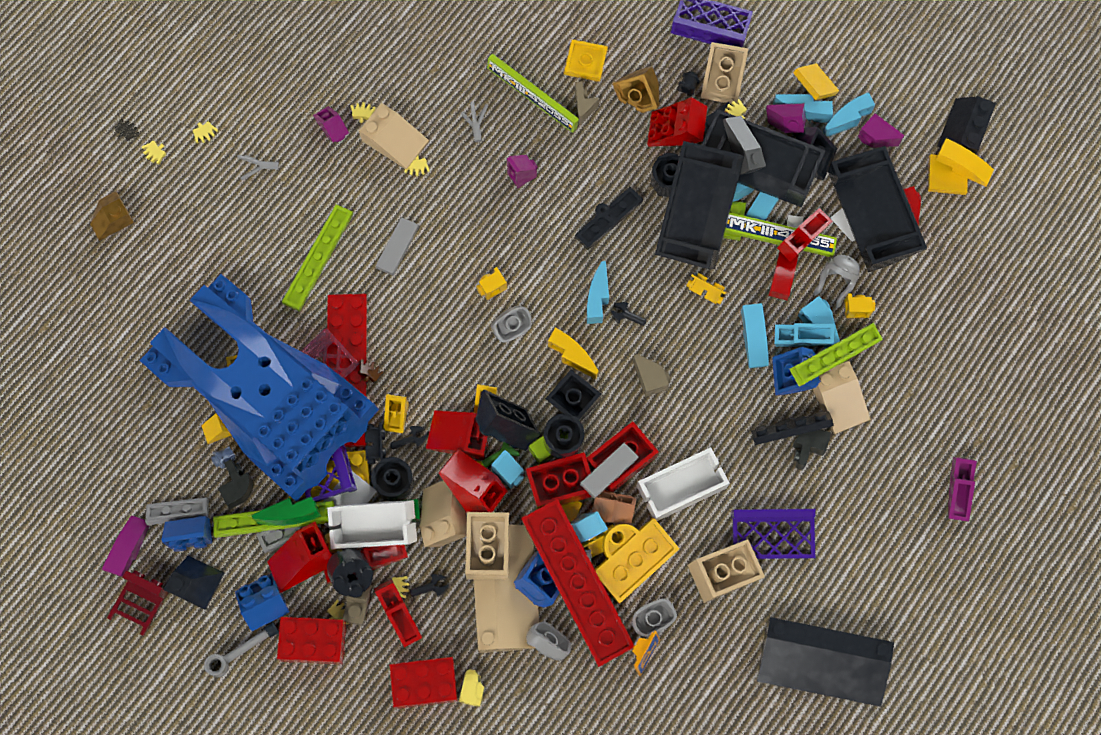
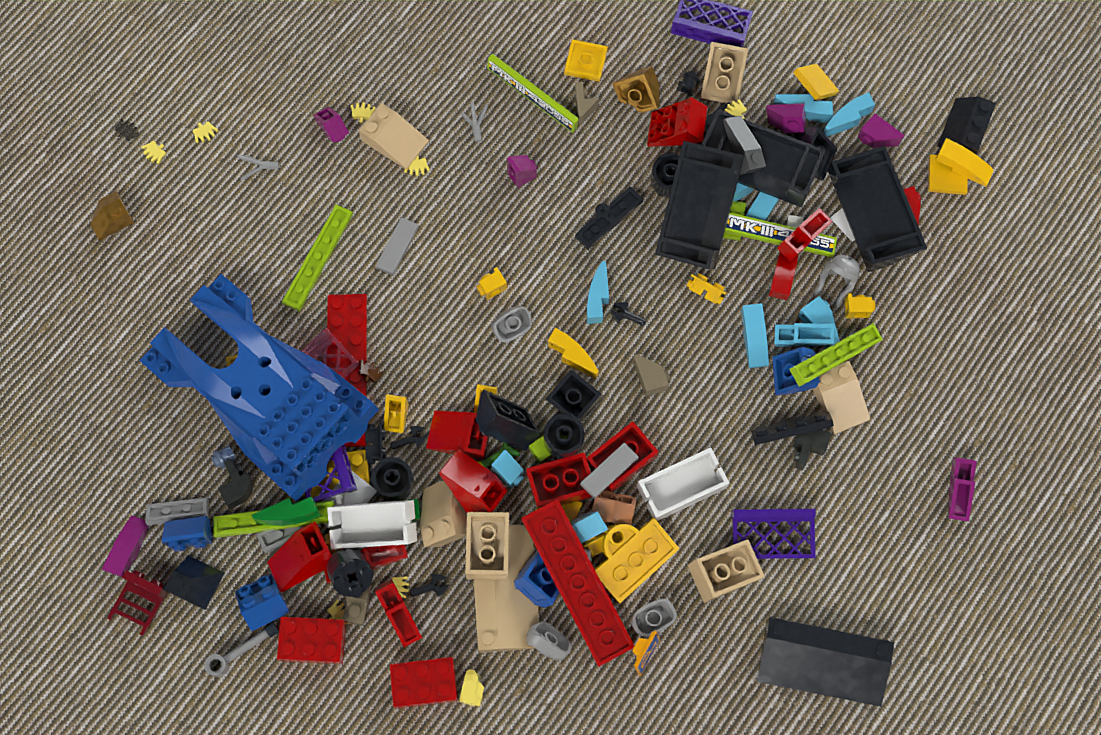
(215, 429): yellow slope -> none

